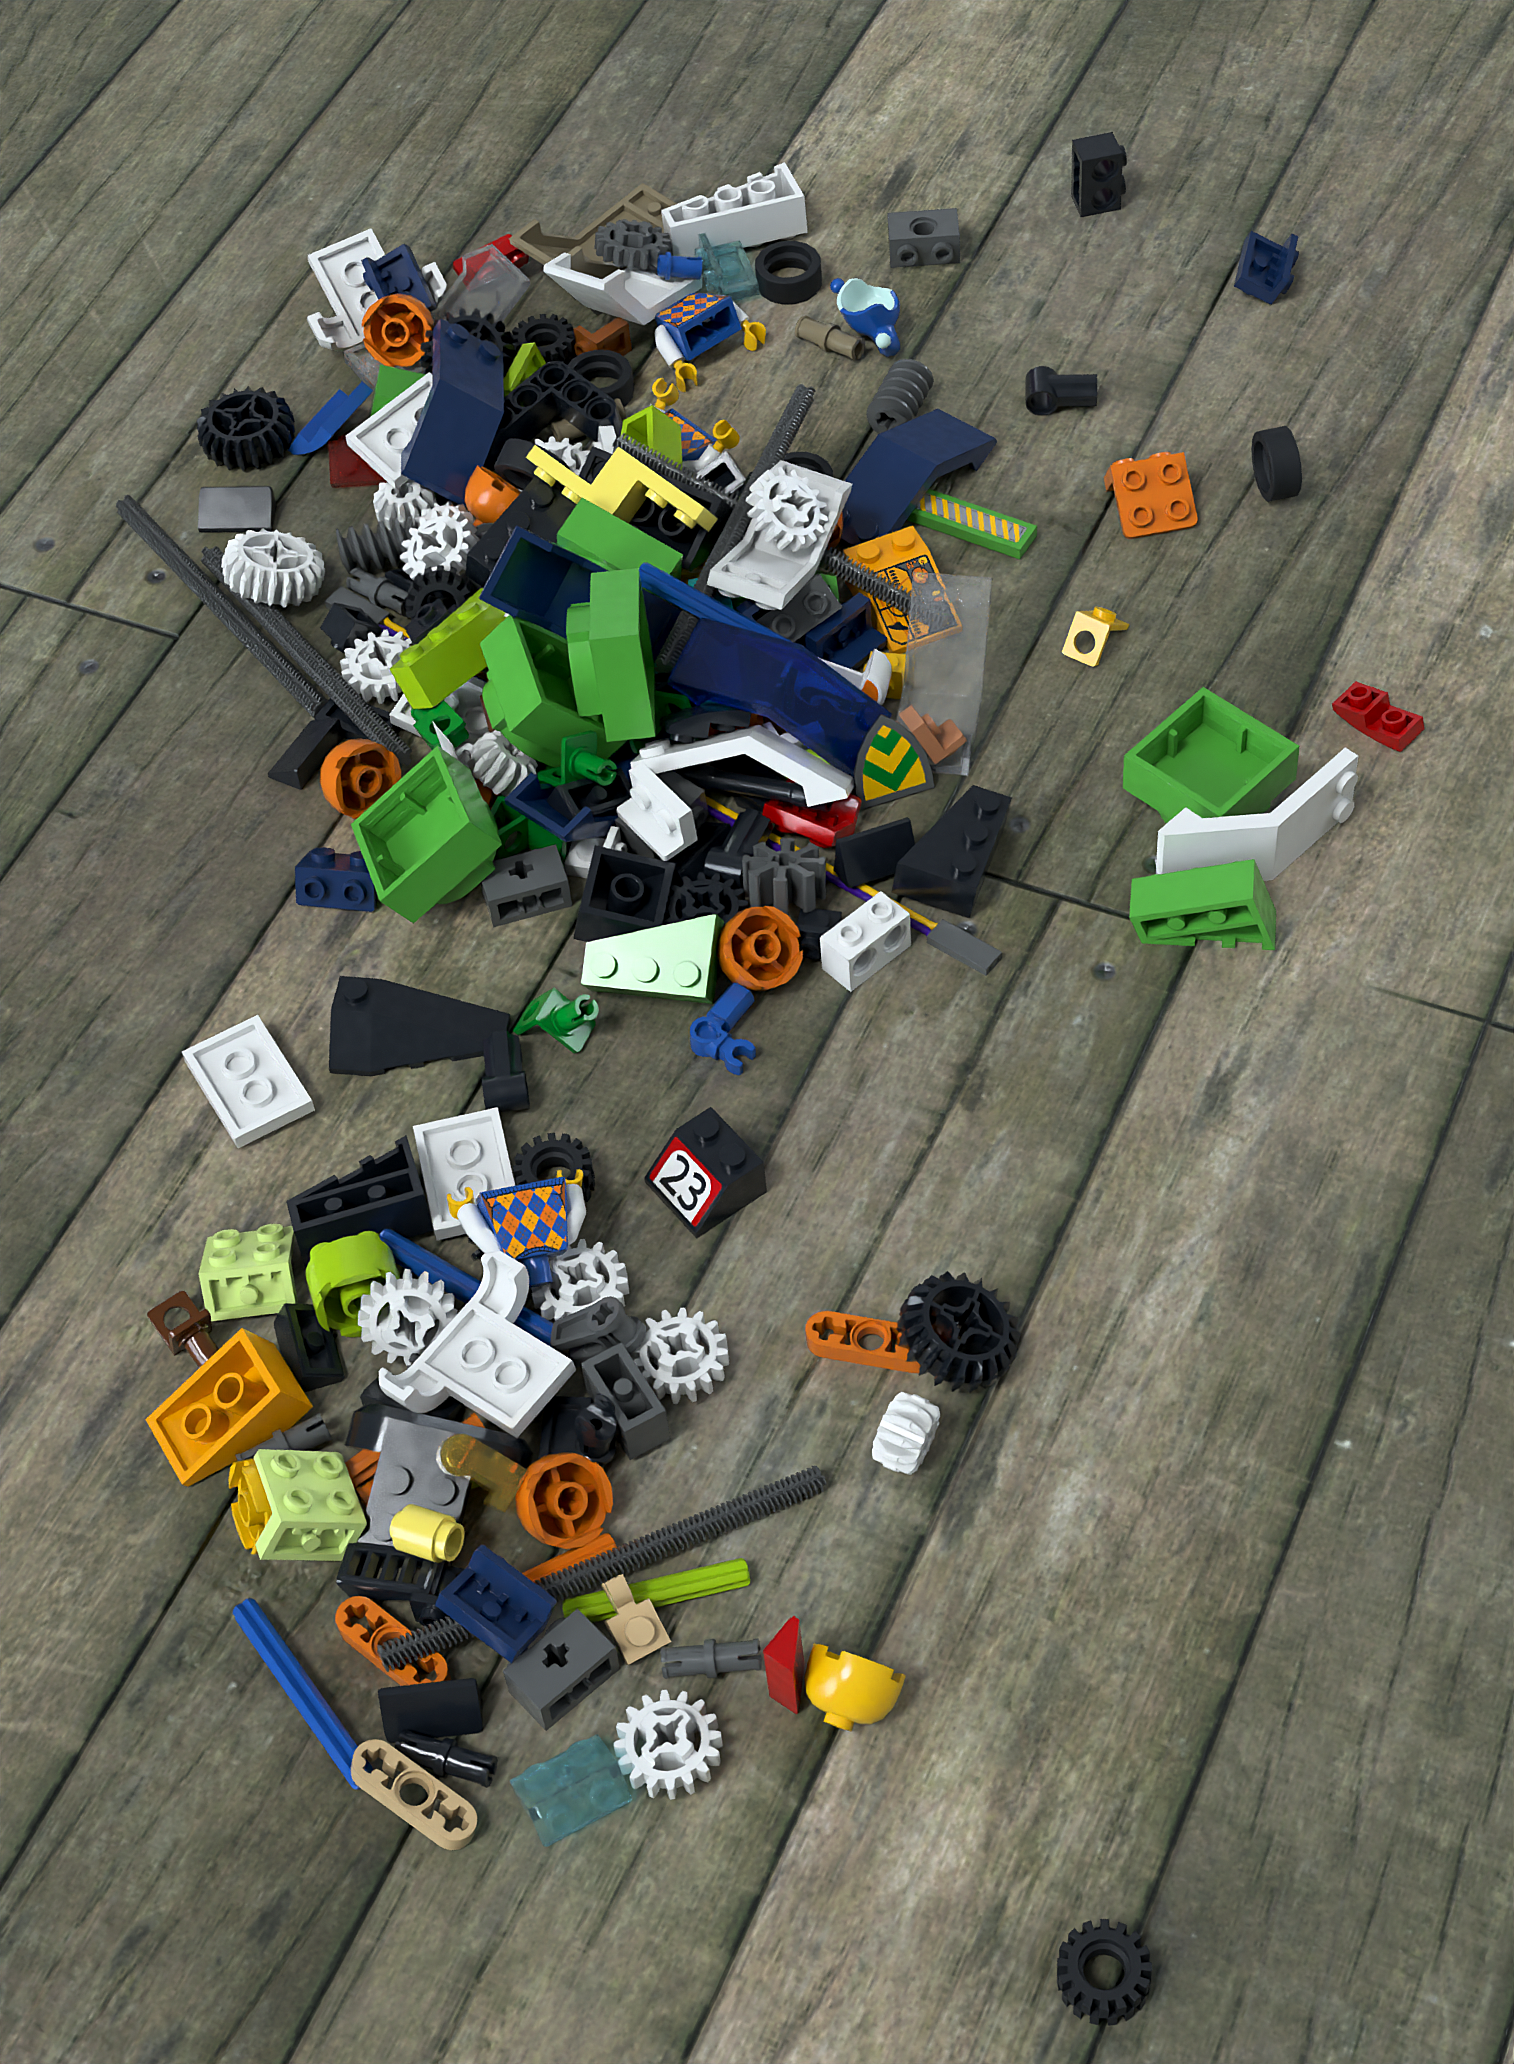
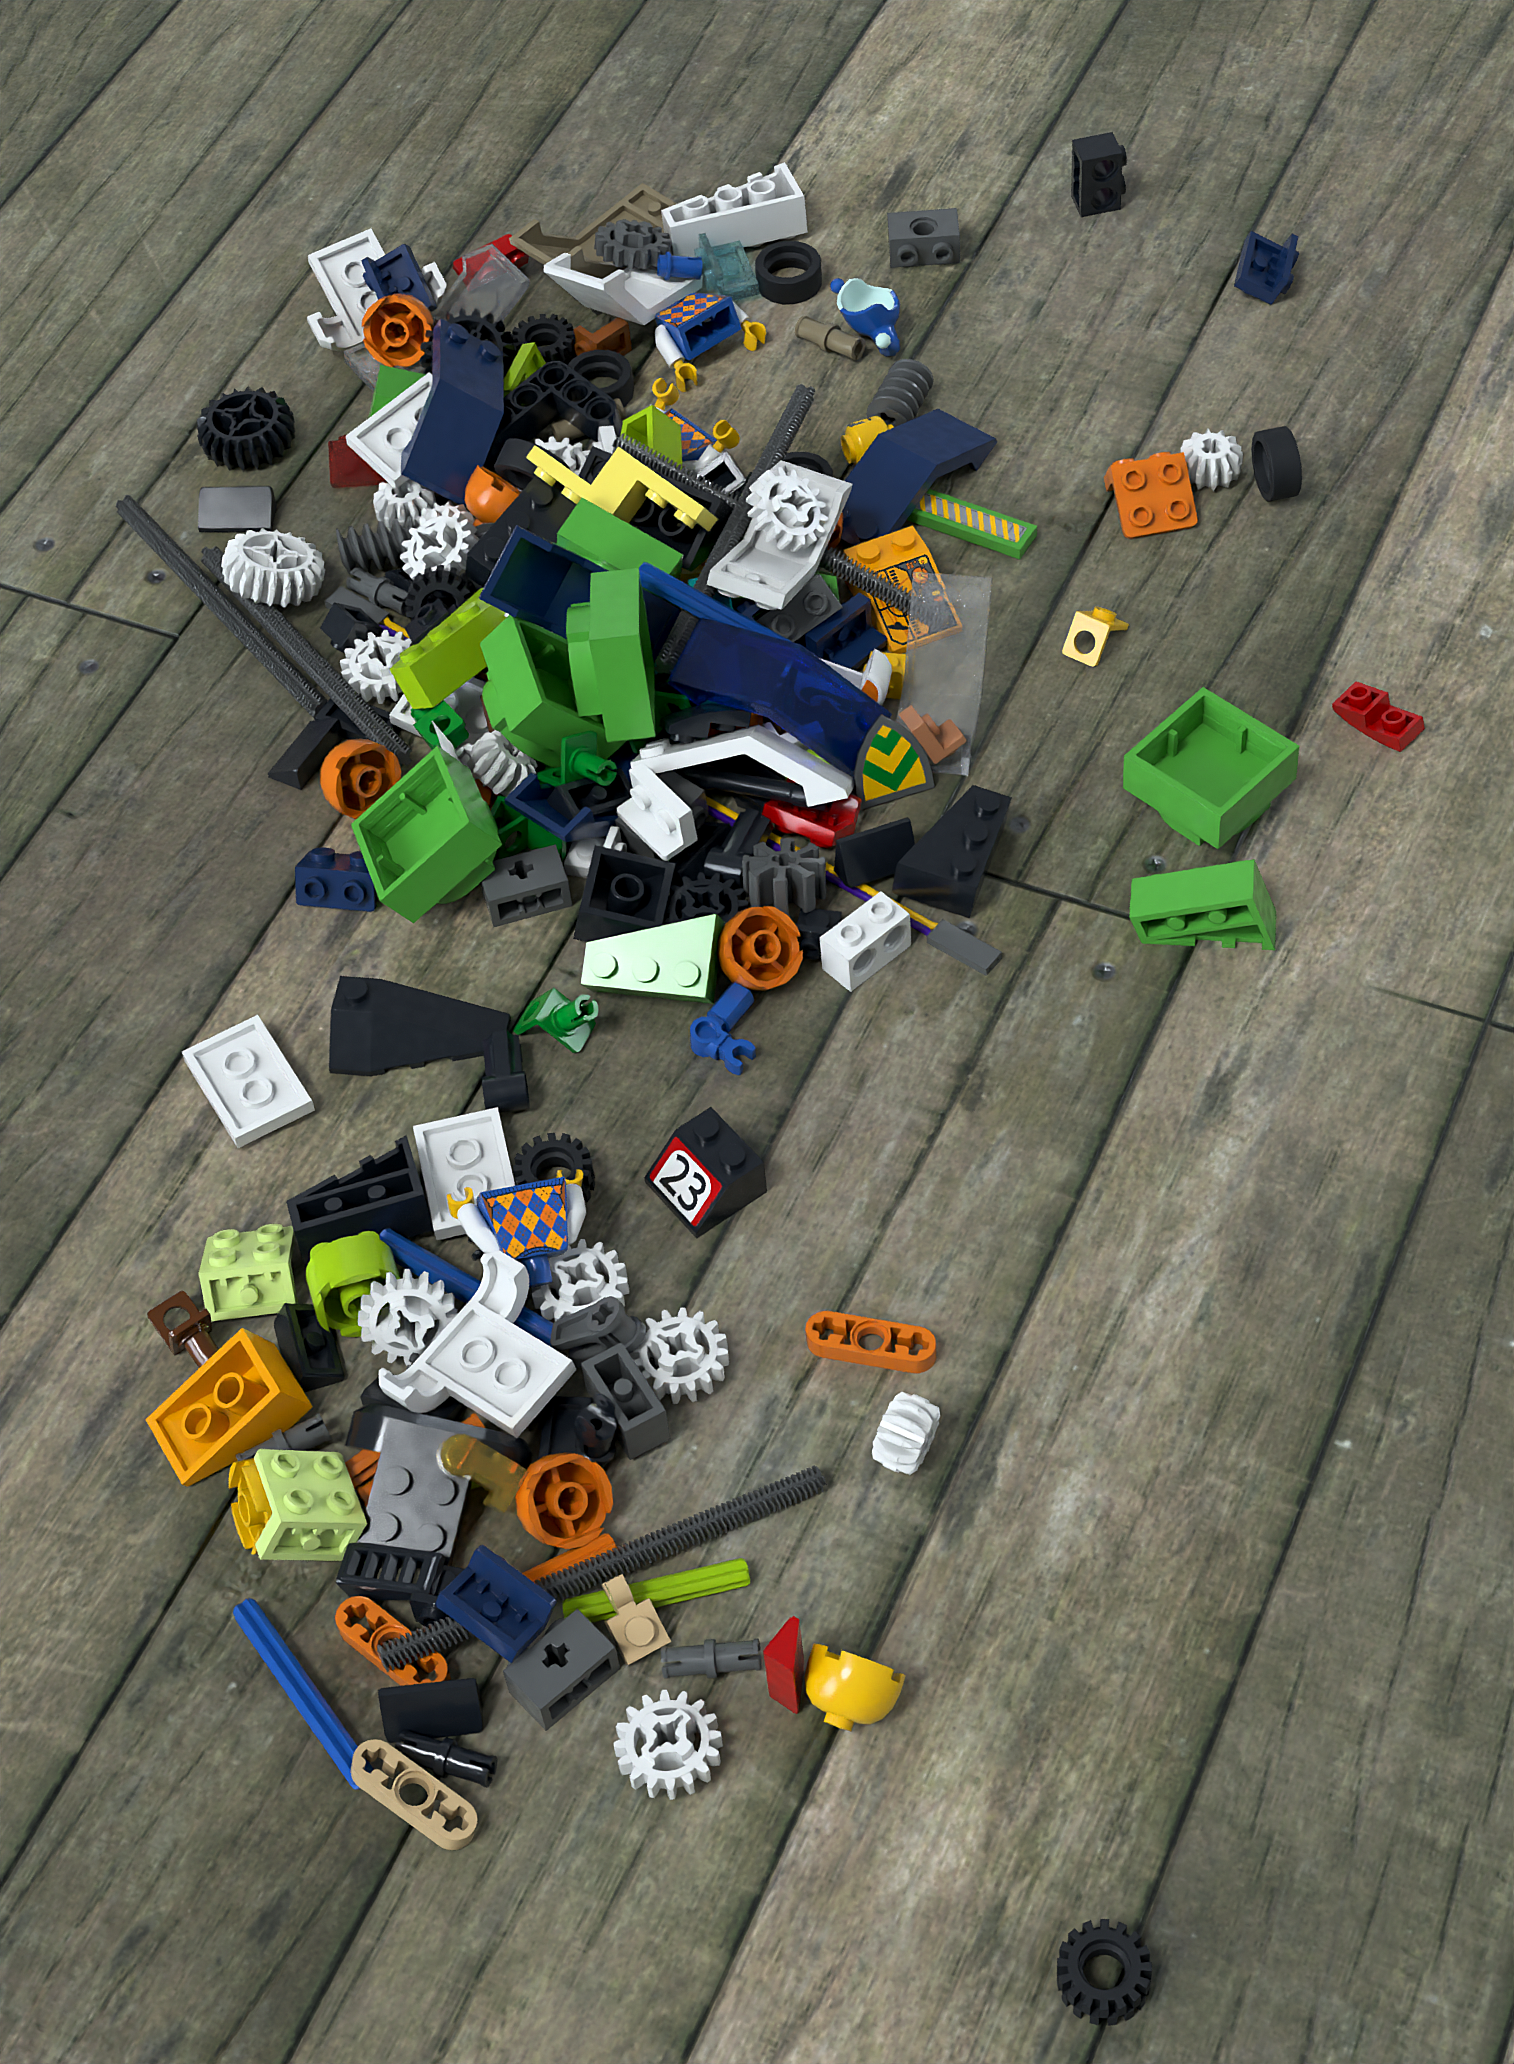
(329, 420): blue slope -> none
(427, 1534): light yellow brick -> none
(571, 1789): clear light blue bracket -> none
(860, 436): none -> yellow head
(931, 1332): black gear -> none
(1048, 390): black piece -> none
(1212, 459): none -> white gear
(1269, 838): white windscreen -> none

